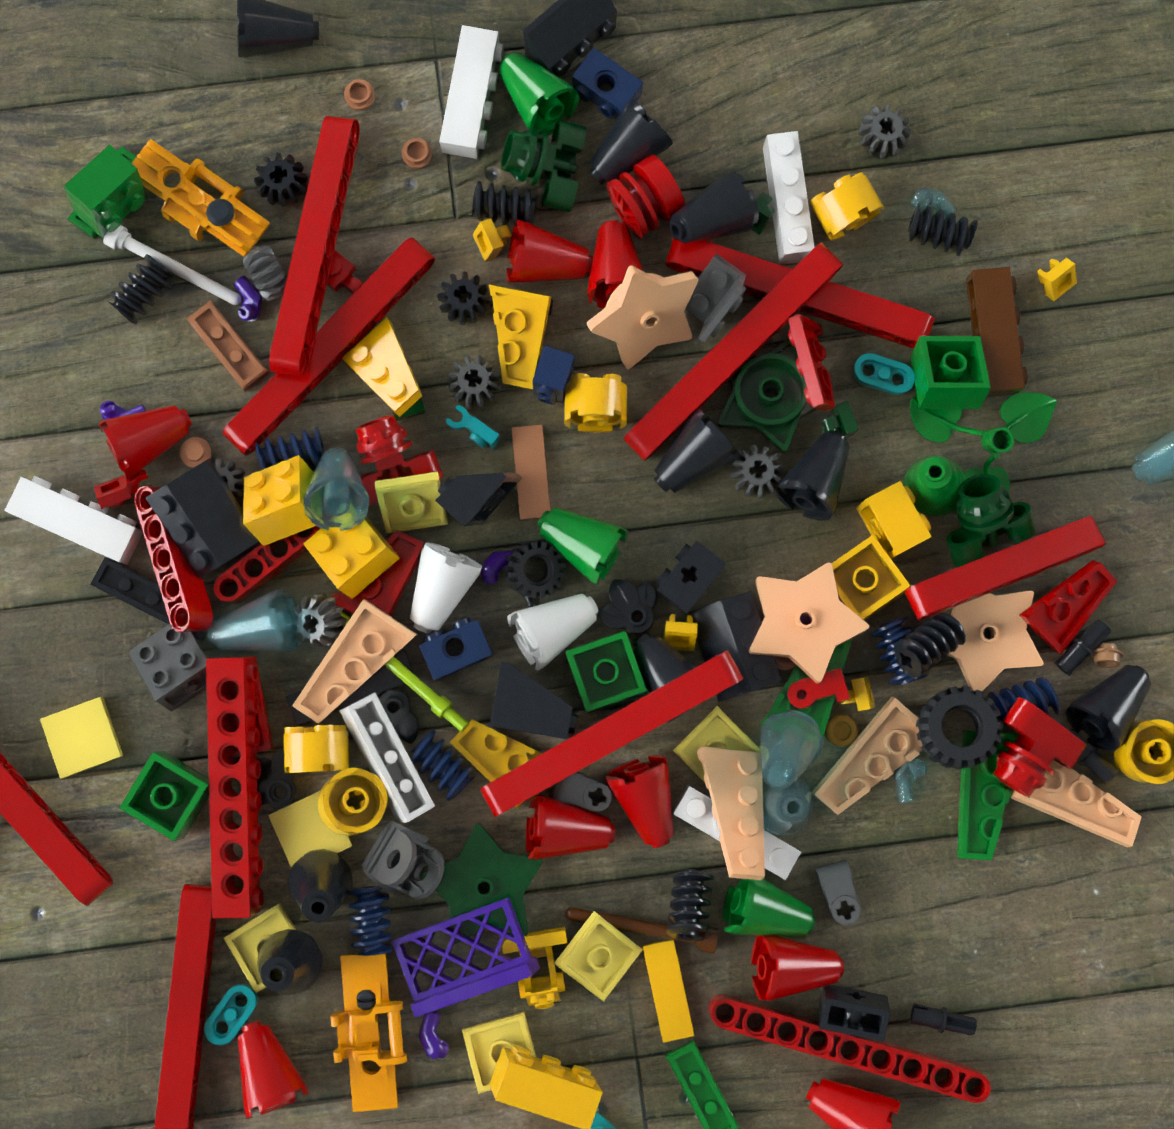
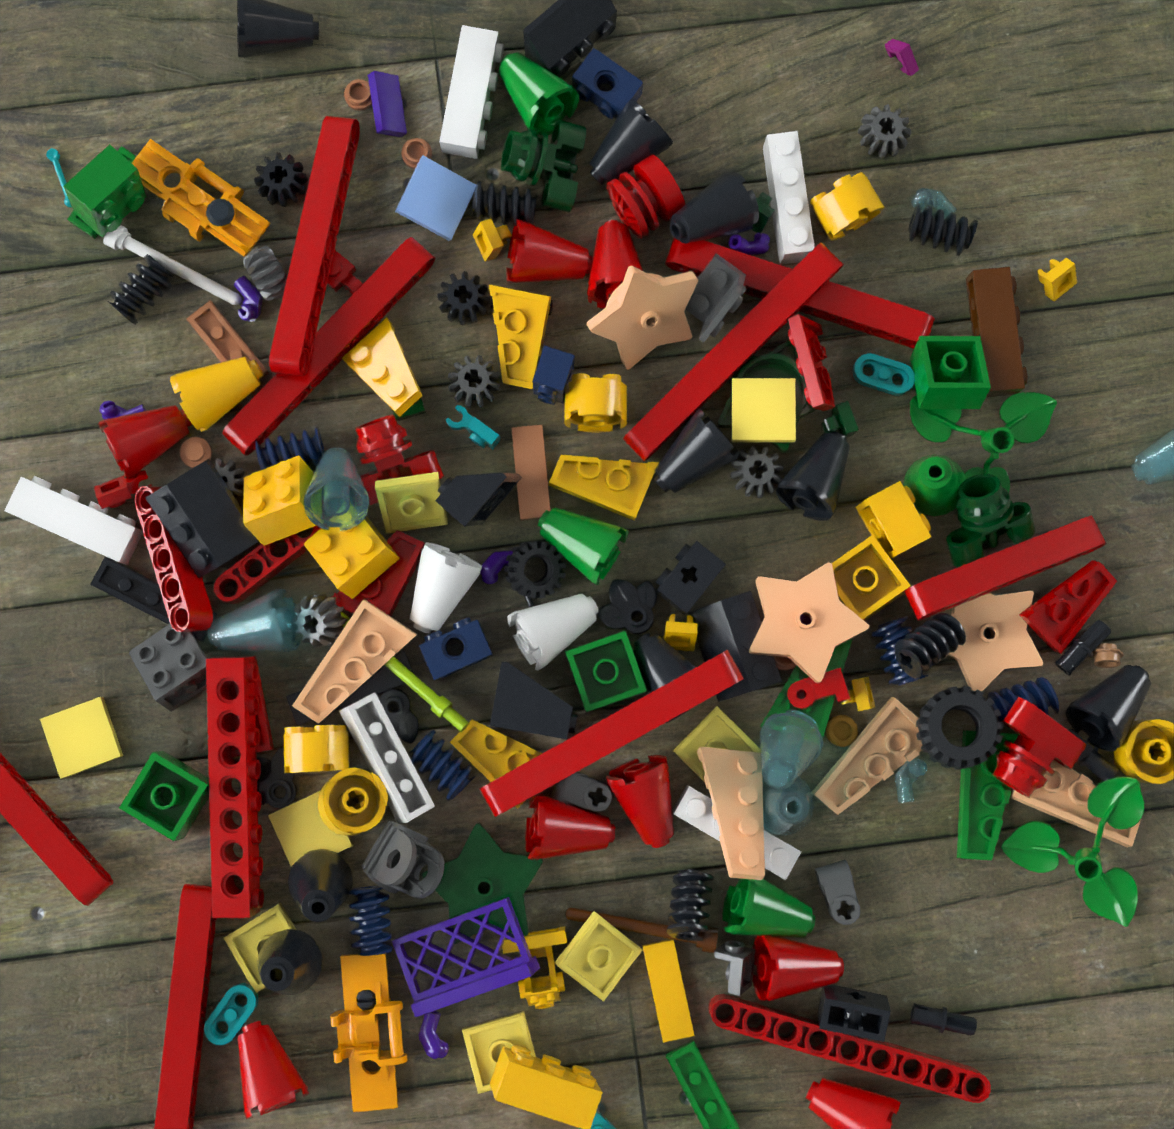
(54, 156): none -> teal hinge
(215, 389): none -> yellow cone
(387, 104): none -> dark purple tile
(436, 198): none -> light blue tile
(605, 483): none -> yellow wing
(741, 965): none -> dark grey bracket
(755, 247): none -> dark purple arm
(763, 410): none -> light yellow tile
(904, 55): none -> magenta tile
(1107, 894): none -> green plant

